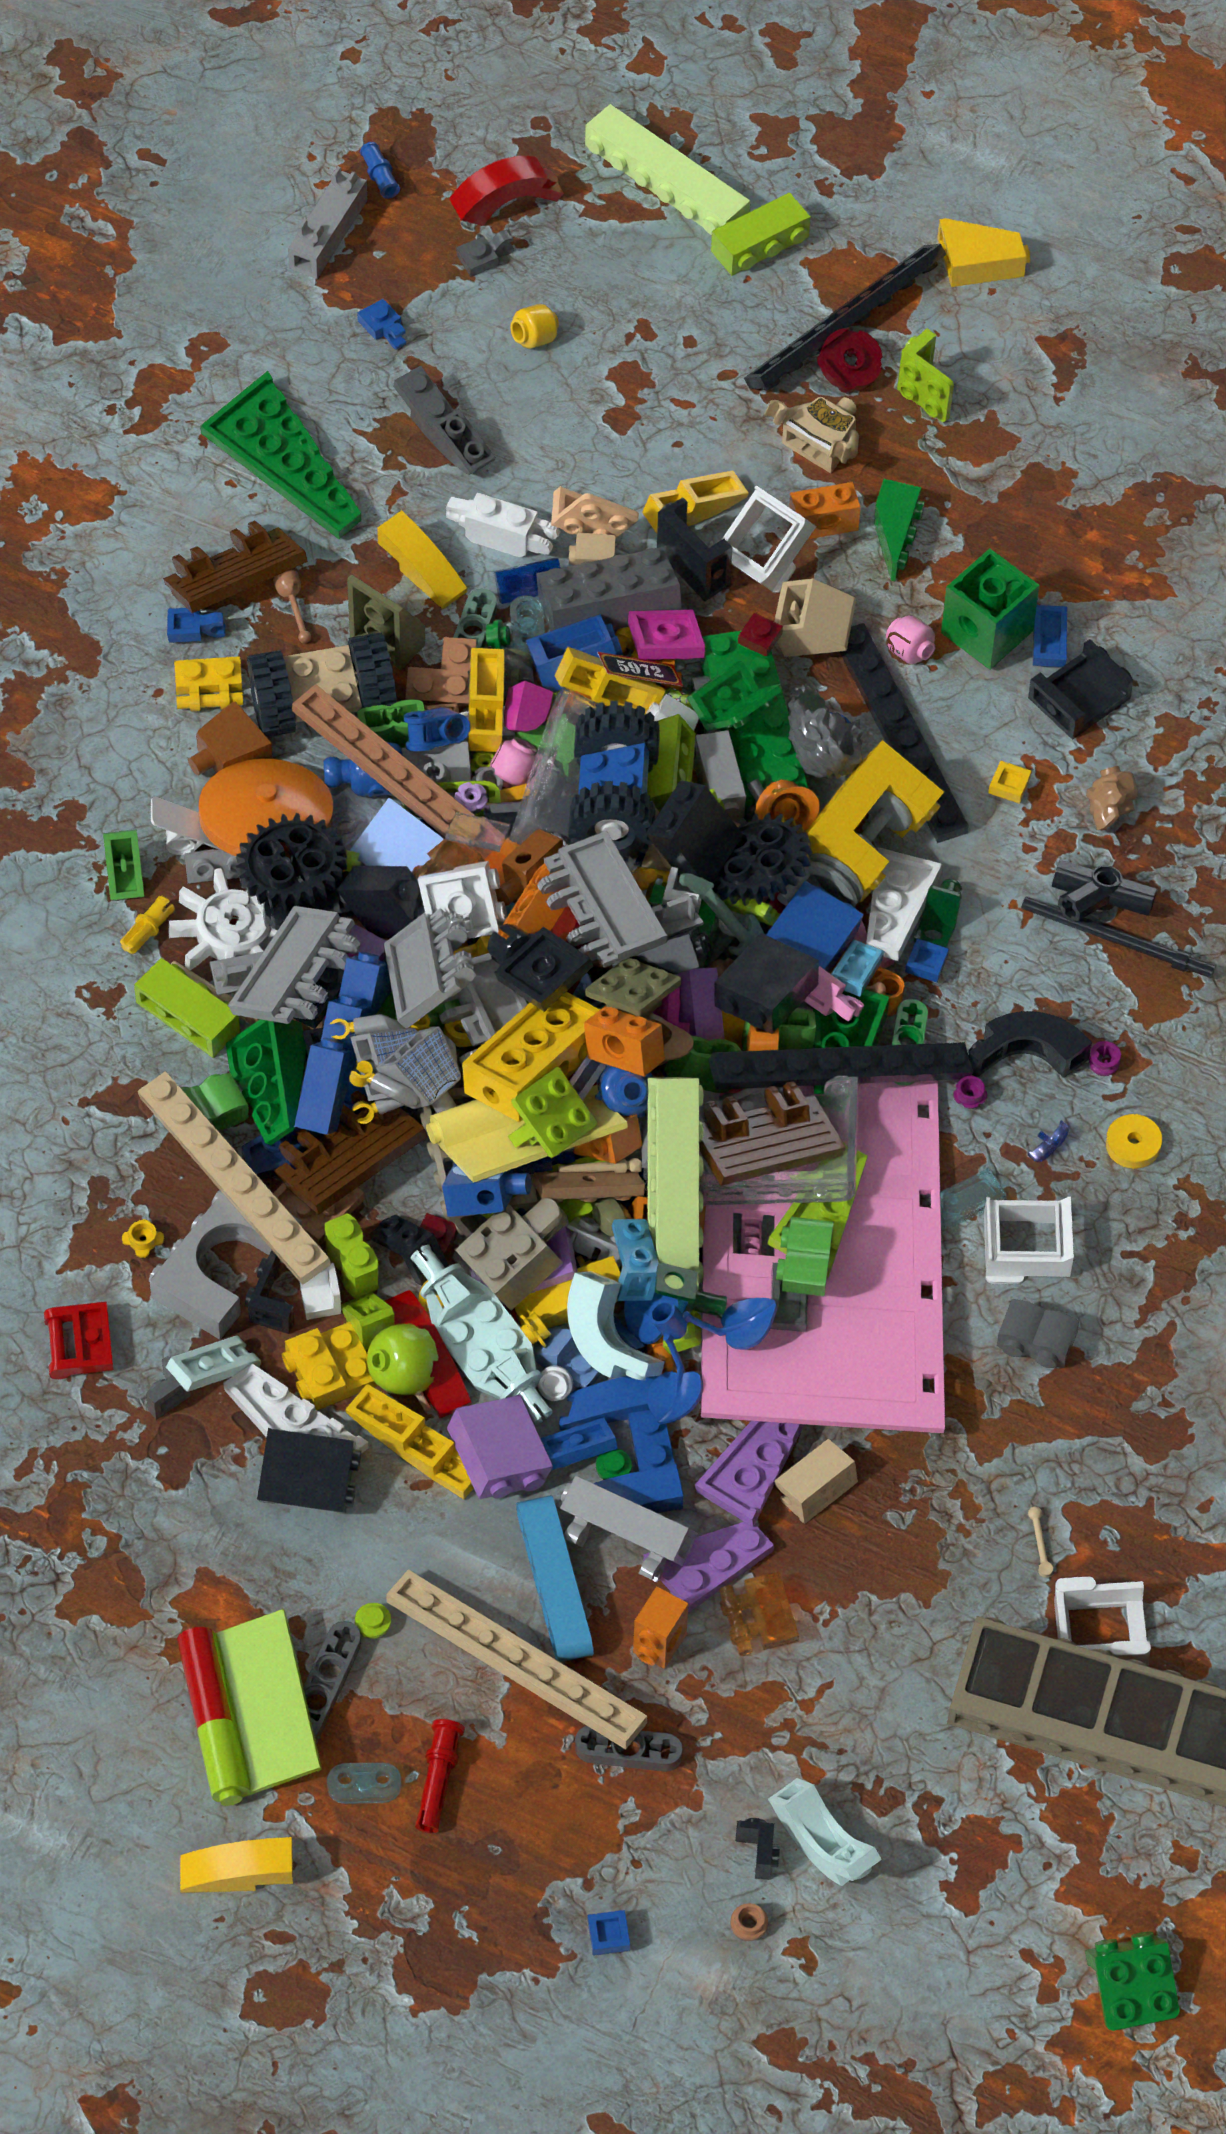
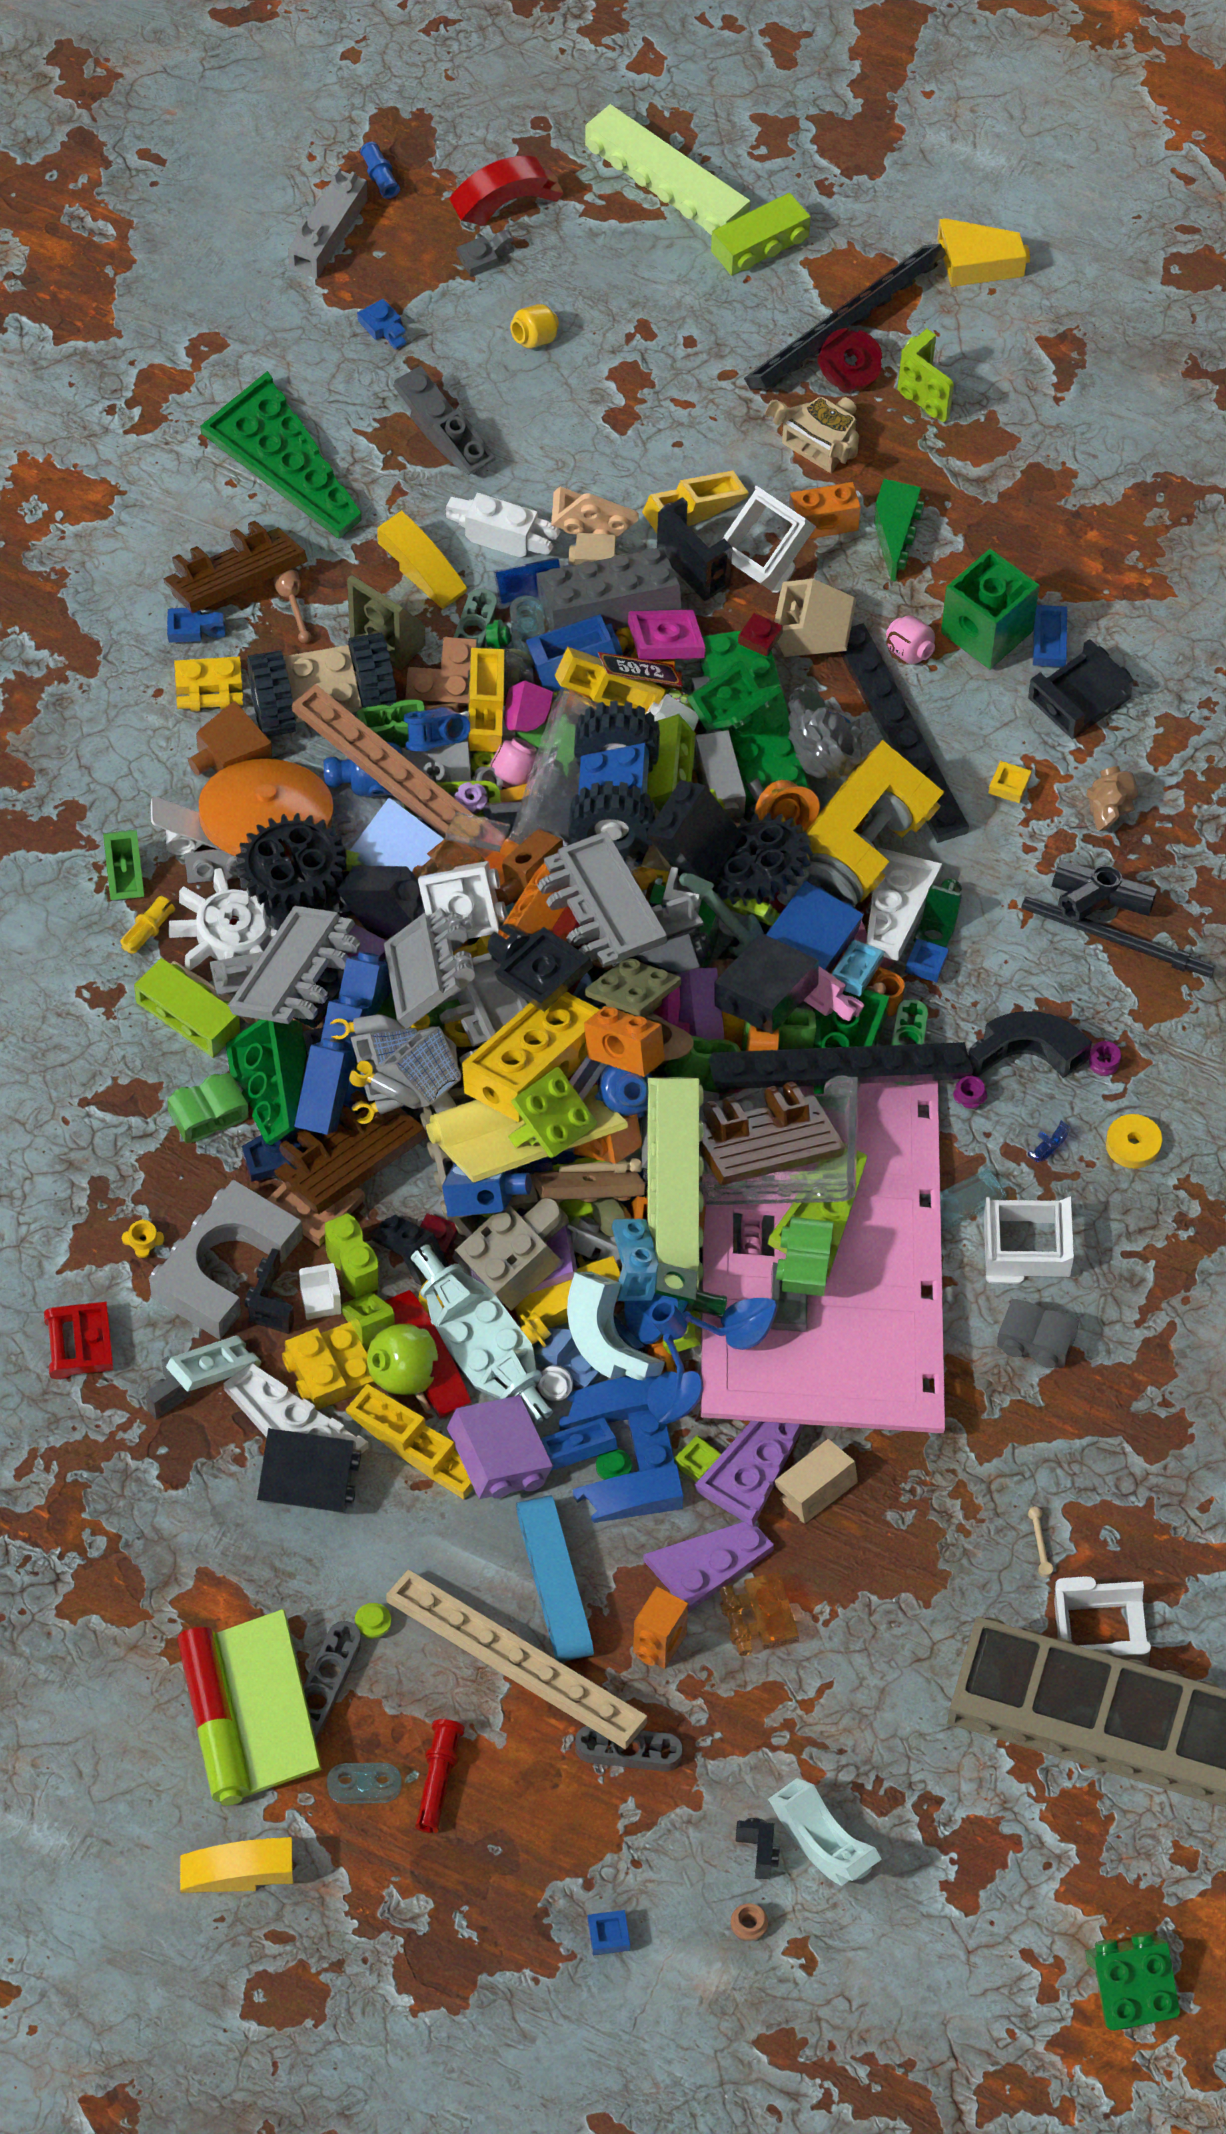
(234, 1178): tan plate -> none
(627, 1520): light grey brick -> none
(696, 1458): none -> lime tile

